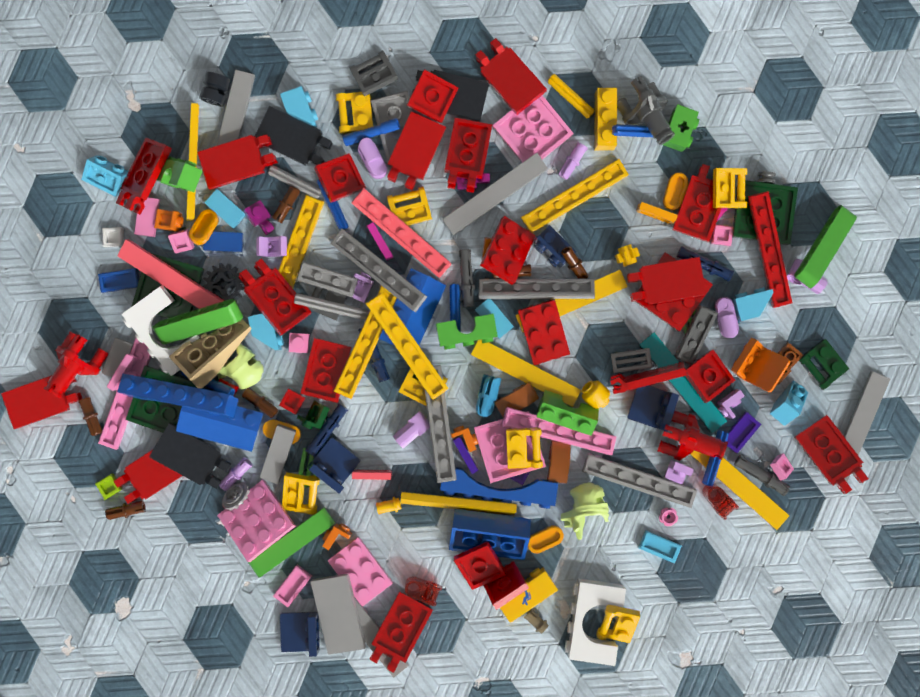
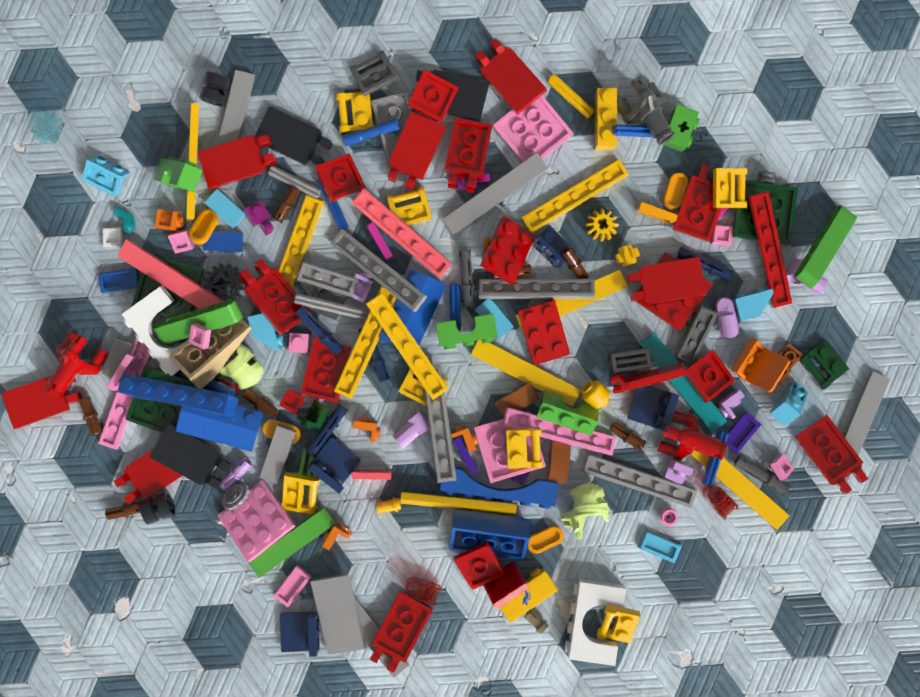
(47, 128): none -> clear light blue brick
(107, 486): lime tile -> none
(128, 220): none -> teal arm
(143, 175): red tile -> none
(146, 220): bright pink tile -> none
(157, 508): none -> black wheel
(199, 336): none -> bright pink plate
(271, 246): lavender bracket -> none
(297, 105): medium azure slope -> none
(322, 334): none -> dark blue pin
(364, 570): bright pink plate -> none
(365, 424): none -> orange bracket
(372, 158): lavender arm -> none
(487, 395): dark azure arm -> none
(572, 161): lavender axle -> none
(608, 223): none -> yellow gear
(627, 436): none -> reddish brown axle

